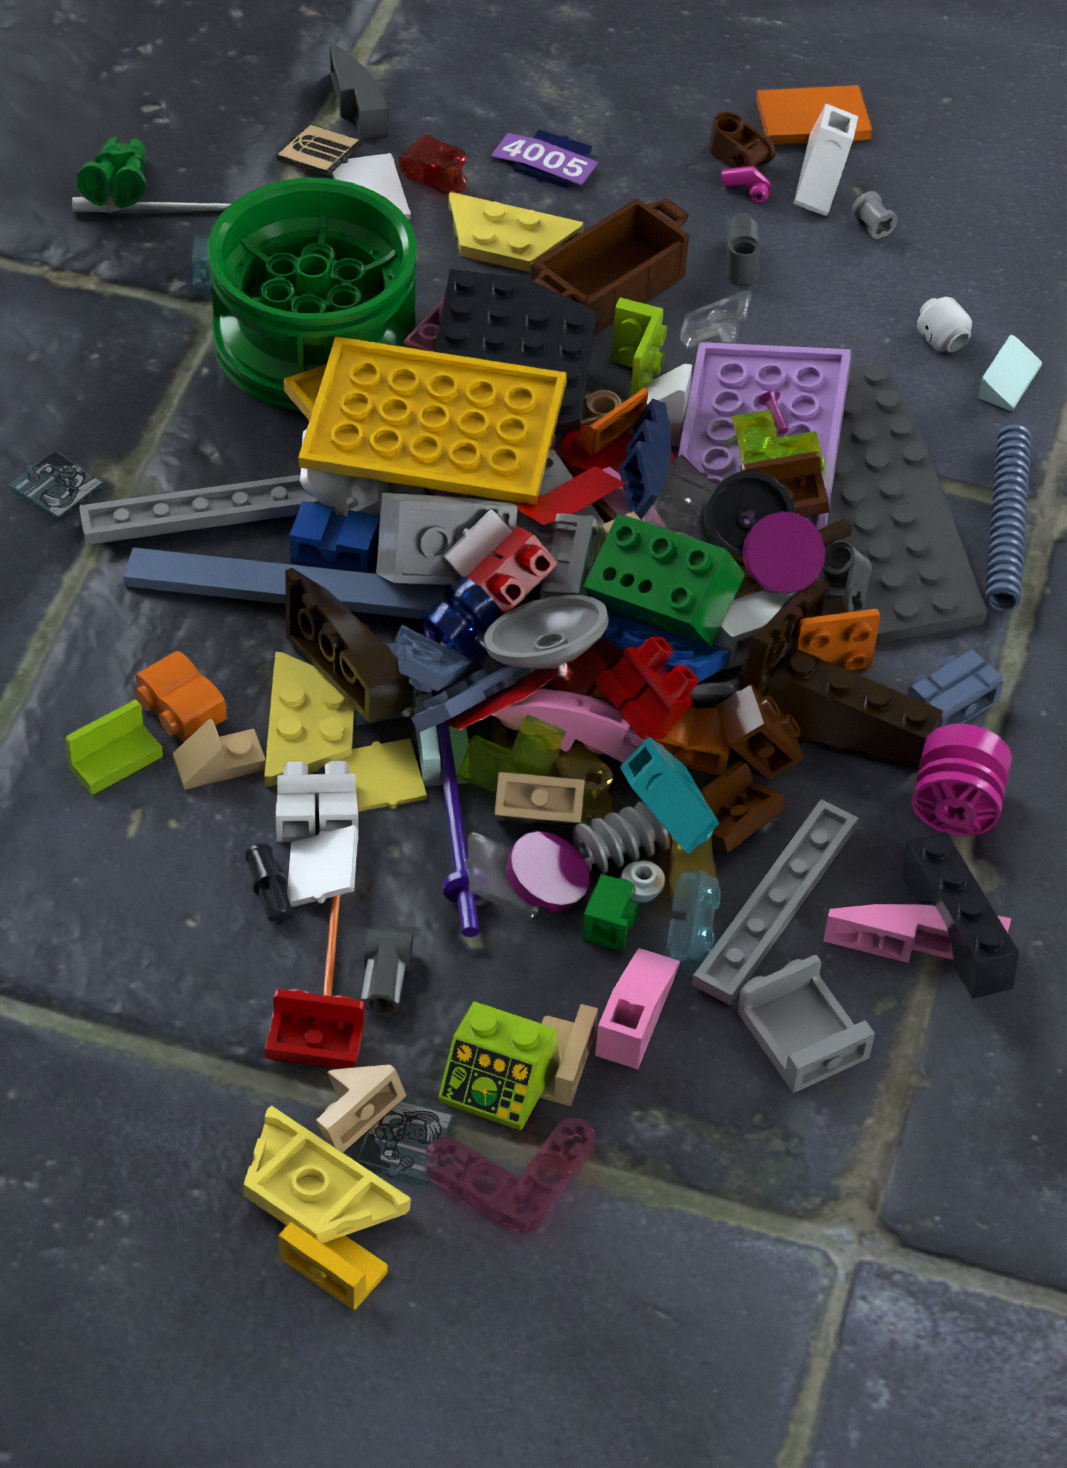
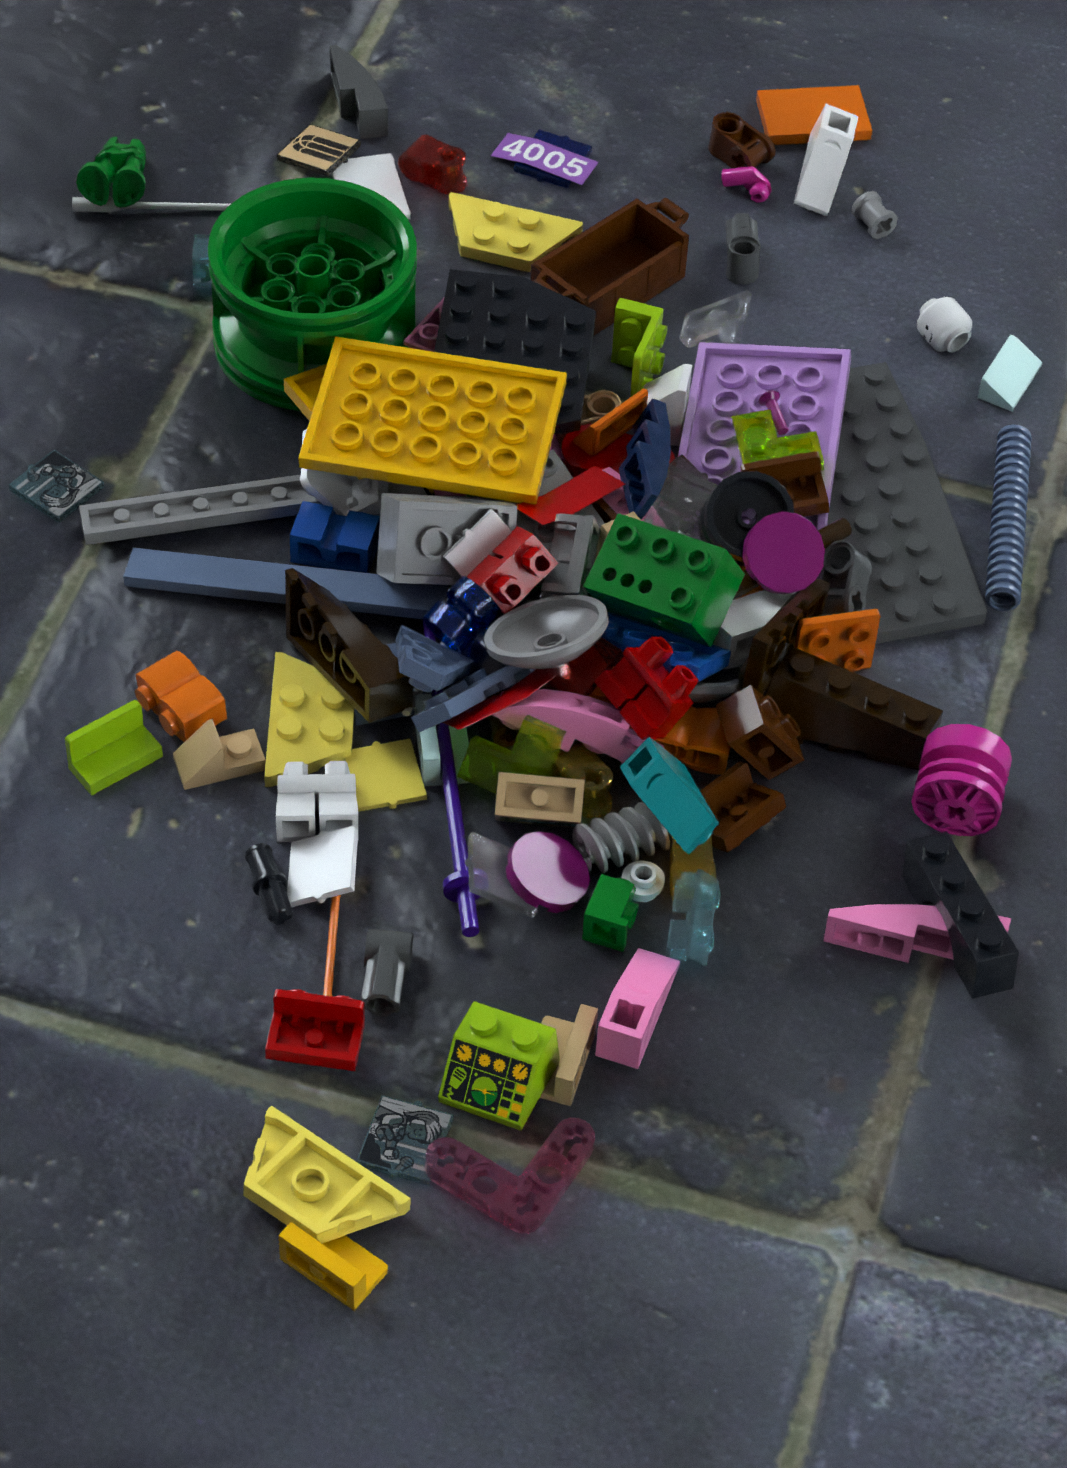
(363, 1100): tan slope -> none
(774, 902): light grey plate -> none
(802, 1024): light grey panel -> none
(959, 688): sand blue brick -> none

